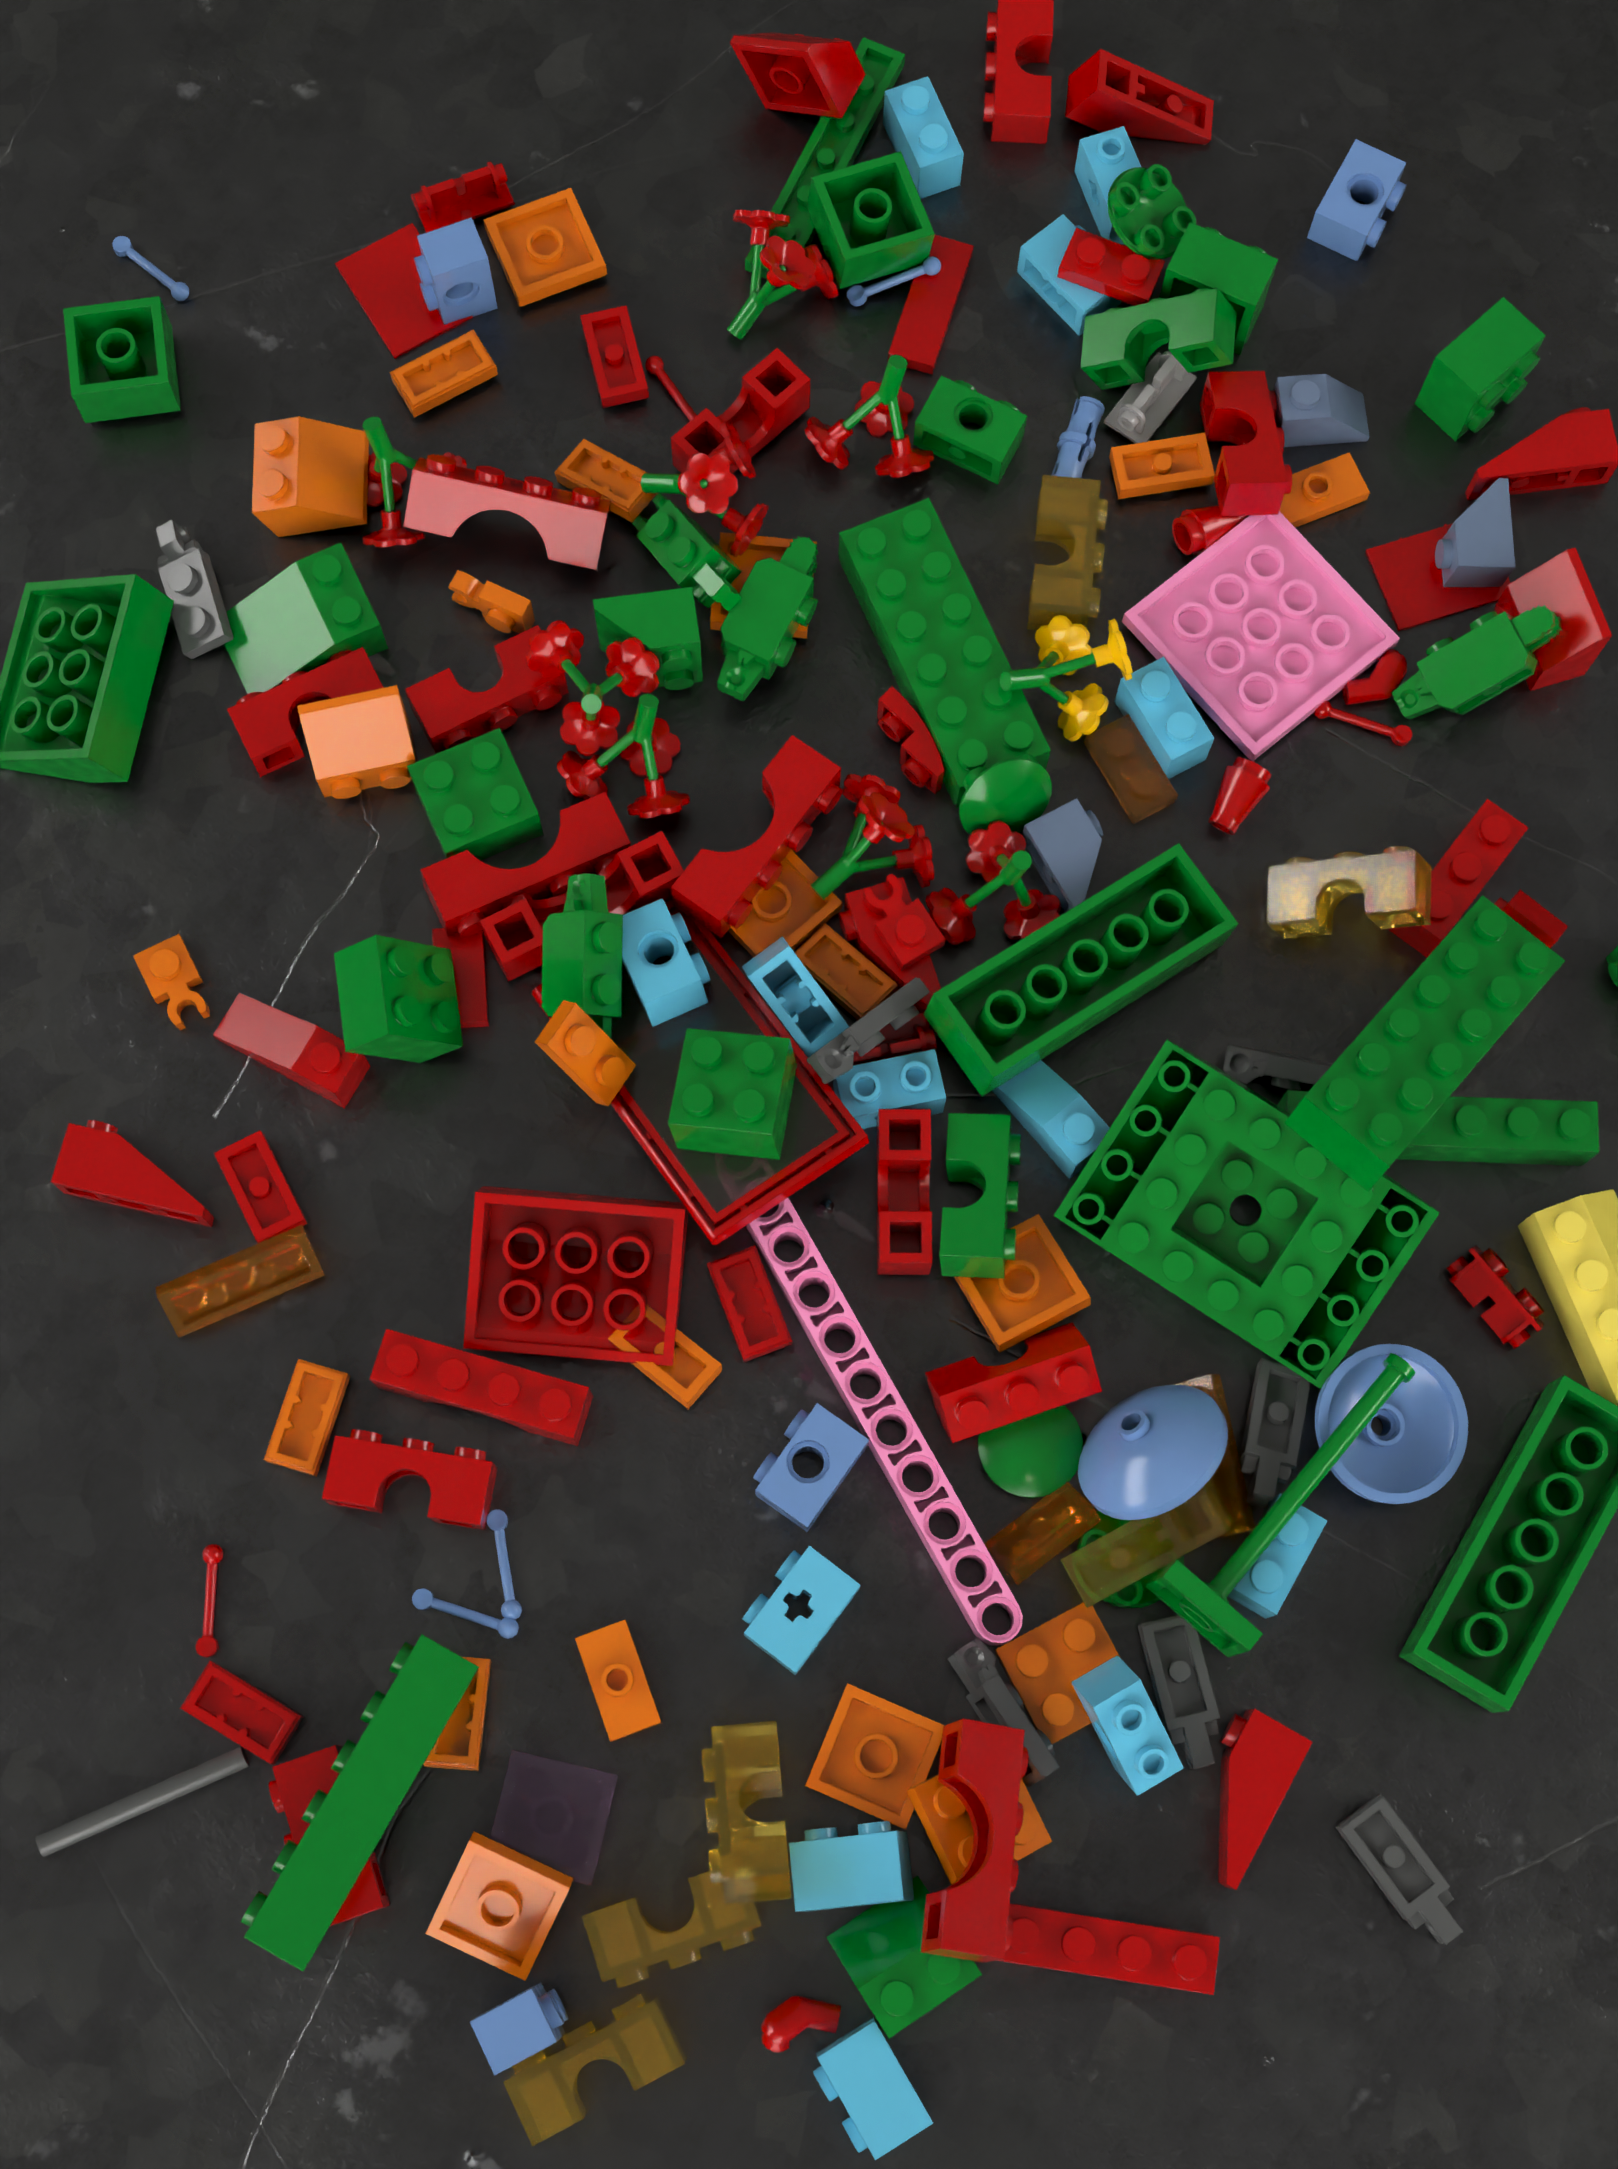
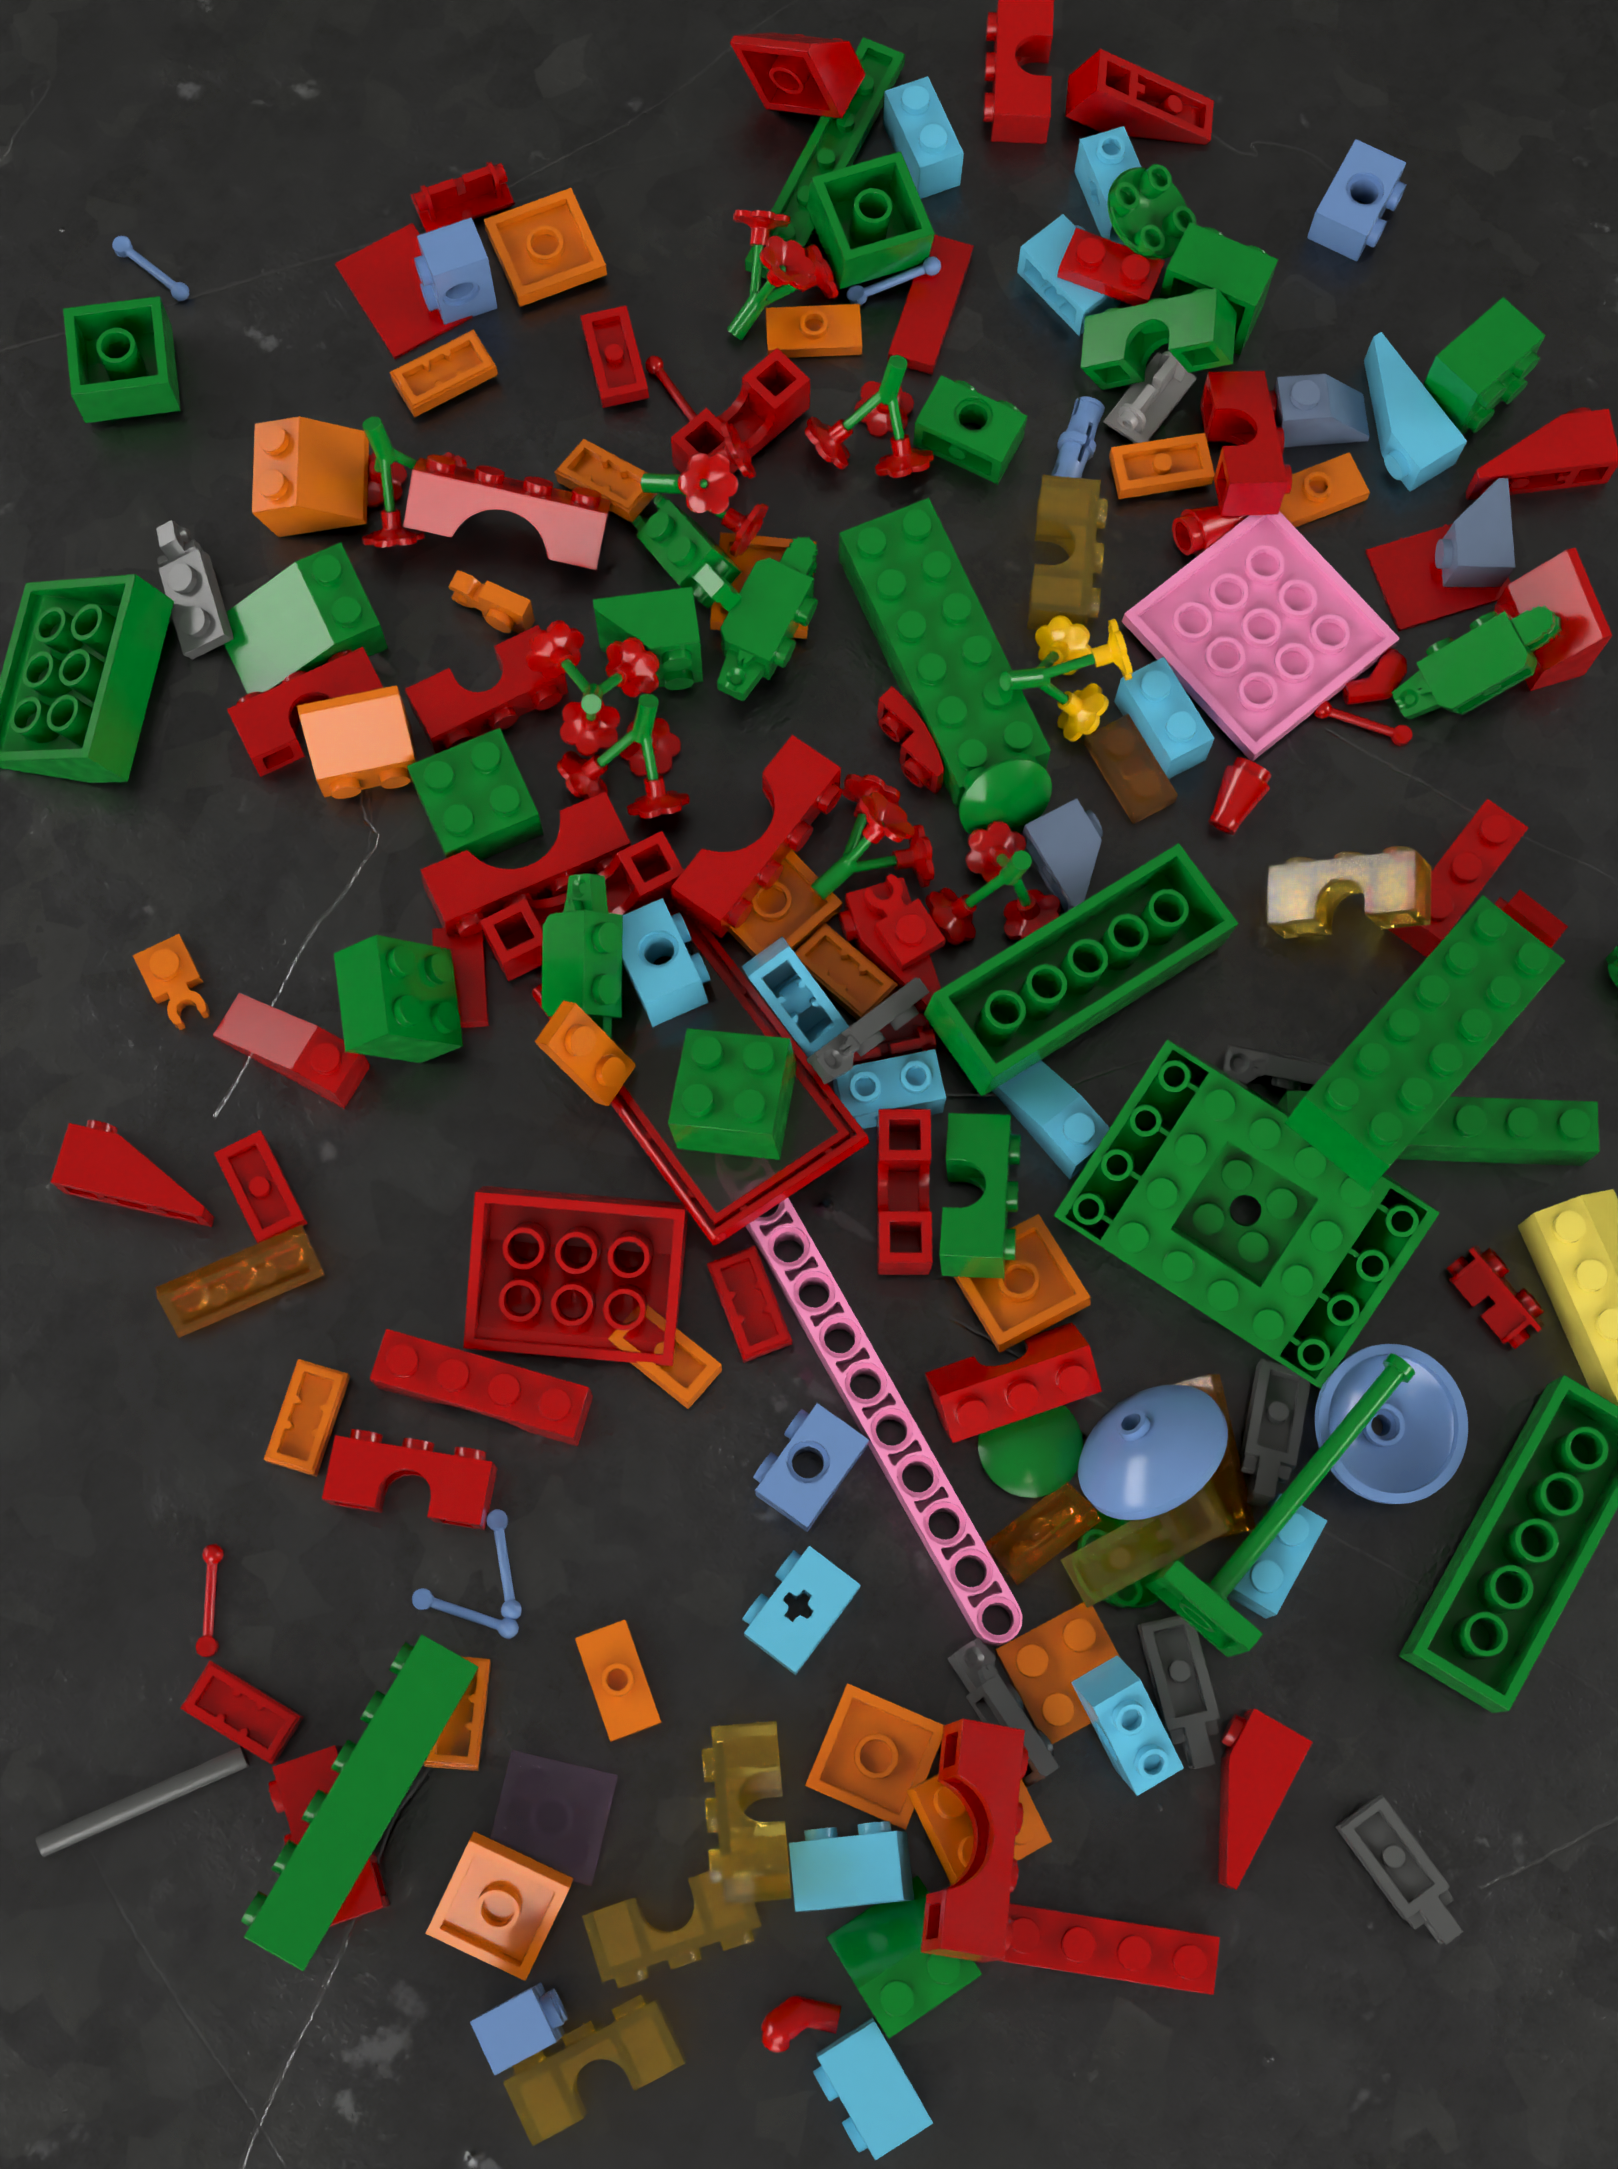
(814, 330): none -> orange plate
(1410, 425): none -> medium azure slope

